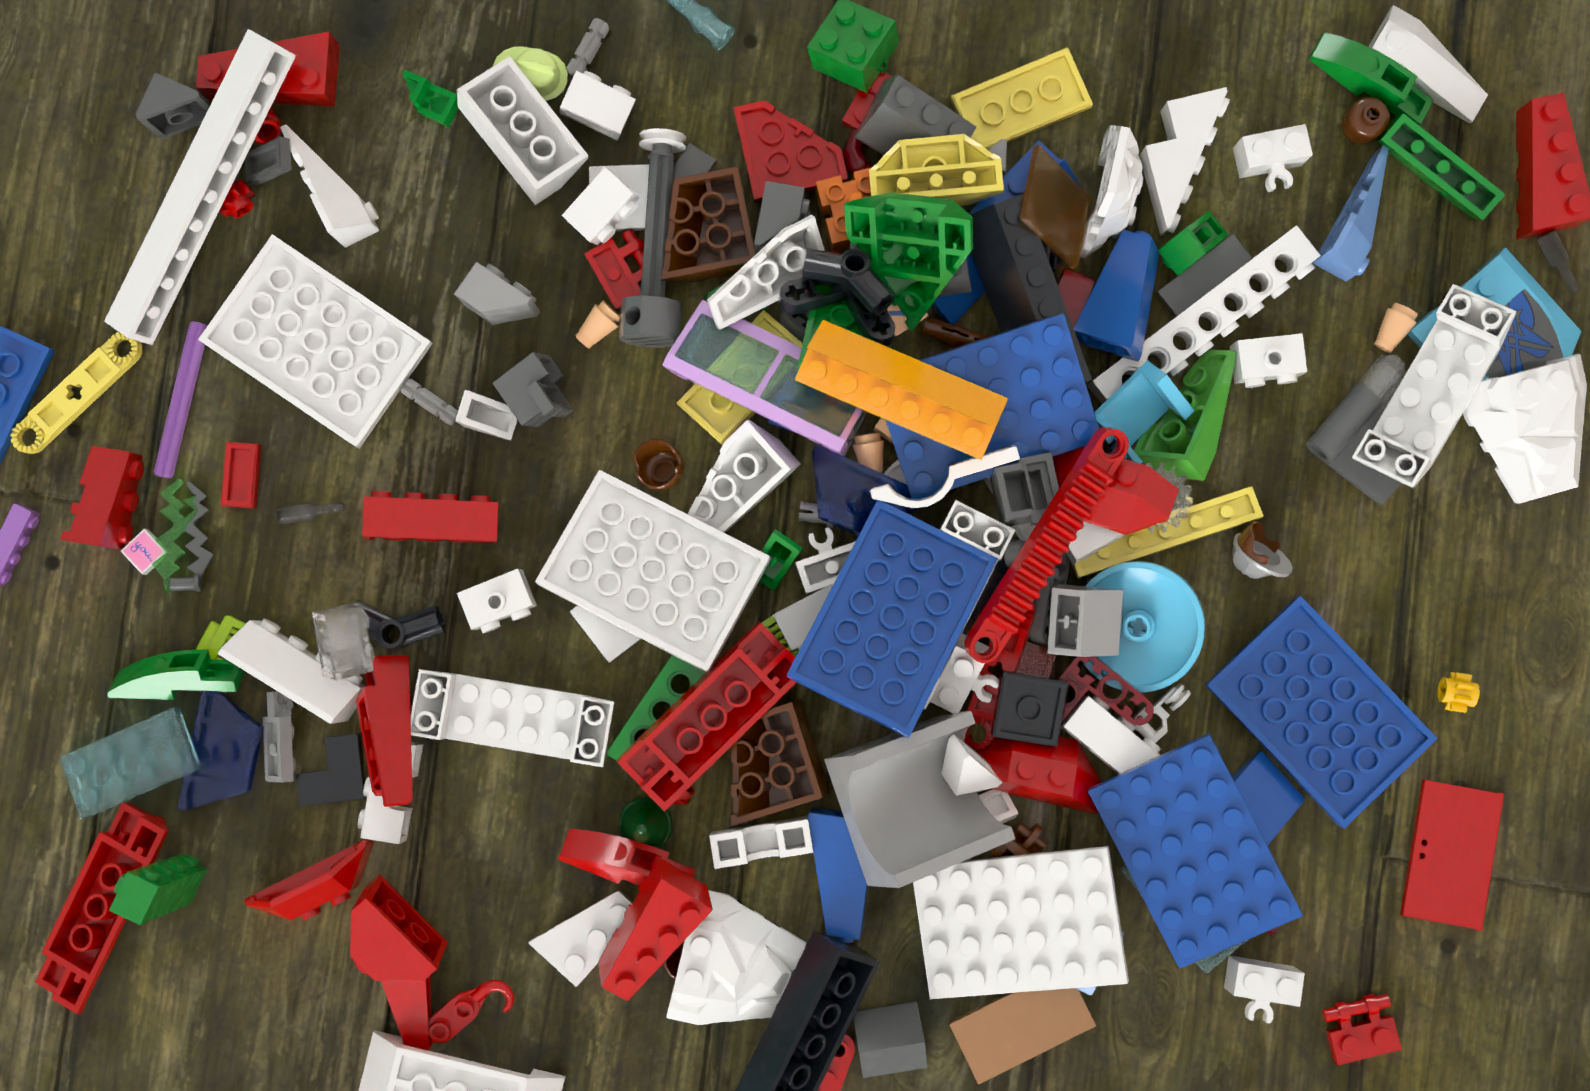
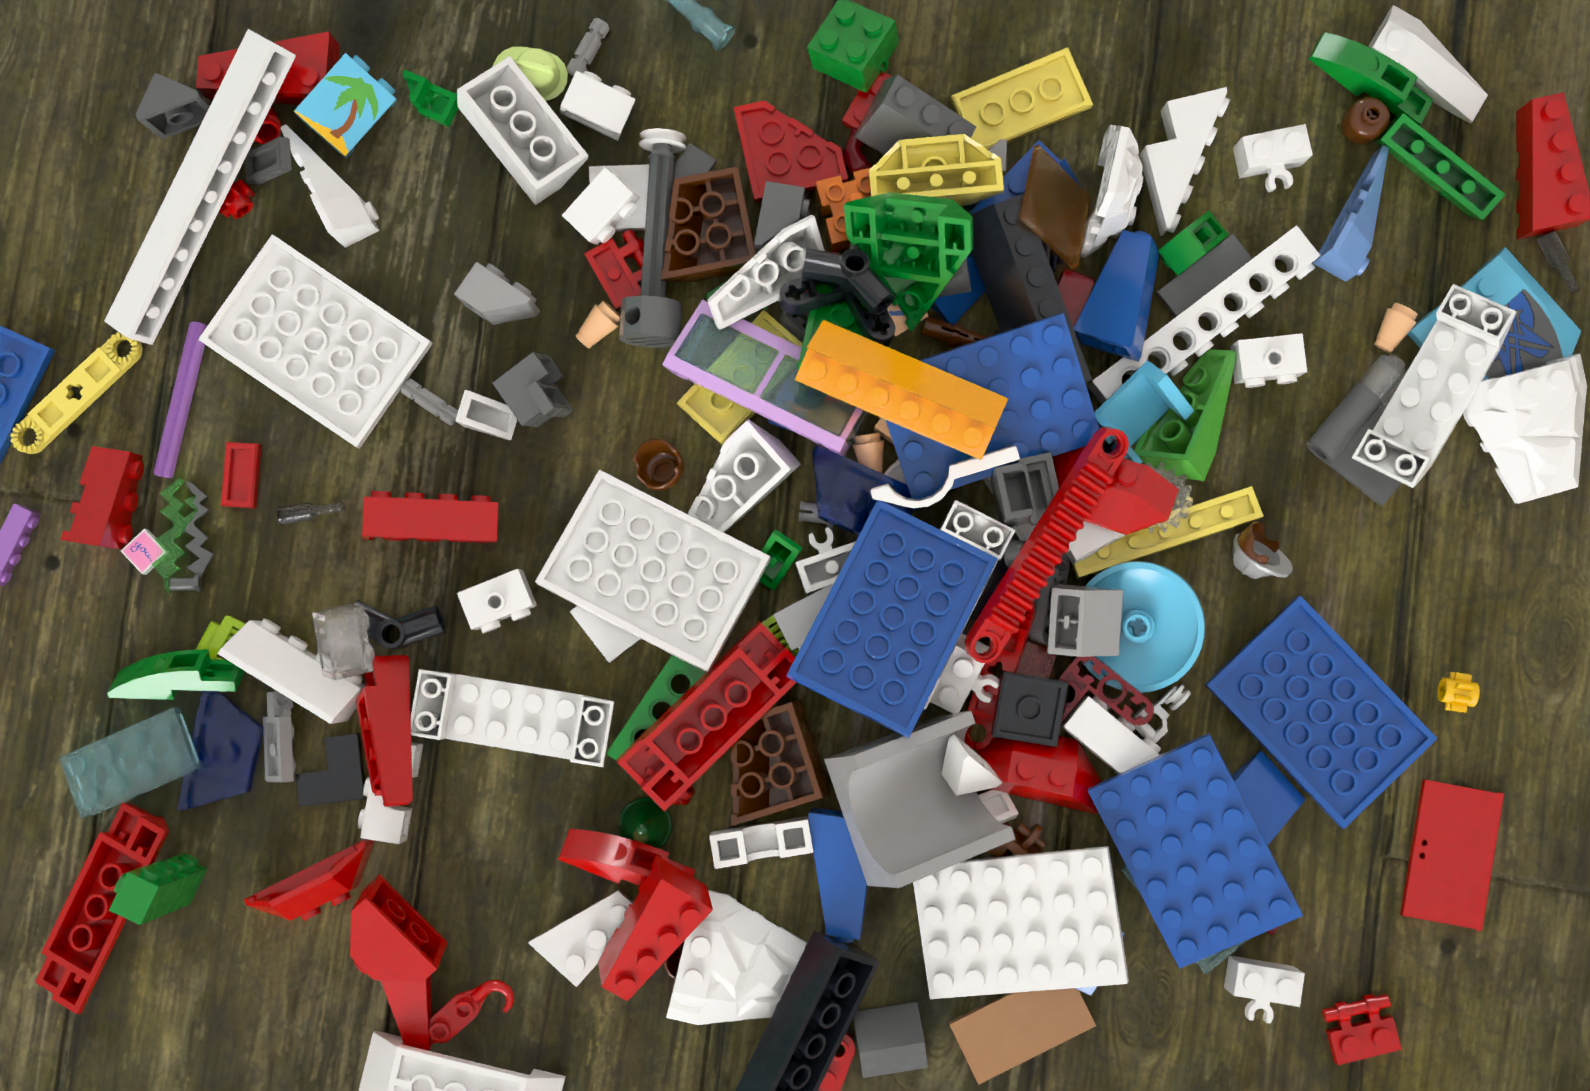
(346, 104): none -> medium azure panel

